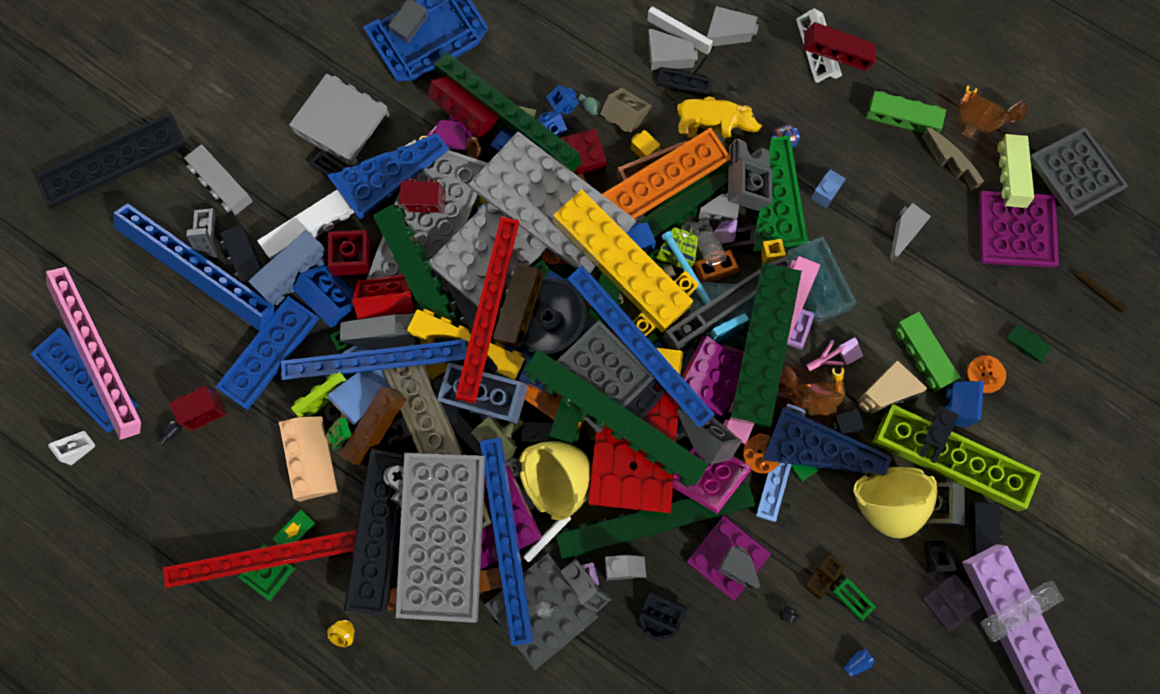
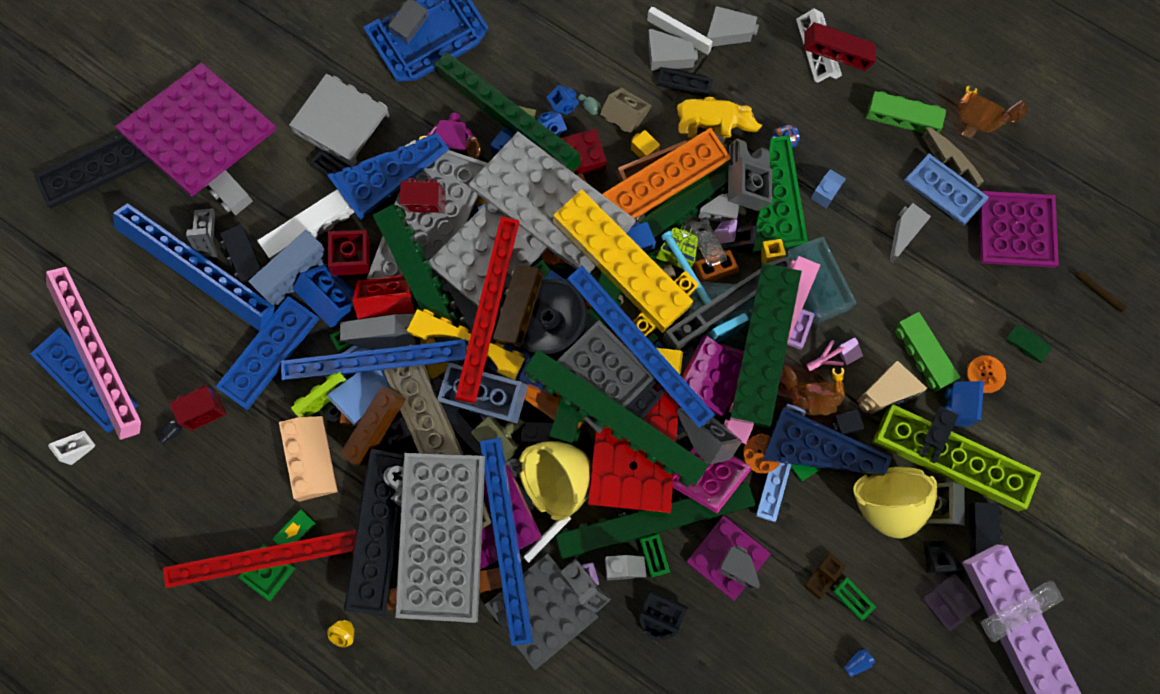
(196, 129): none -> magenta plate
(338, 433): green plate -> none
(462, 106): dark red brick -> none
(543, 610): clear plate -> none
(659, 572): none -> green tile
(789, 615): black plate -> none
(946, 189): none -> medium blue tile
(1016, 171): yellowish green brick -> none
(1078, 172): dark grey plate -> none

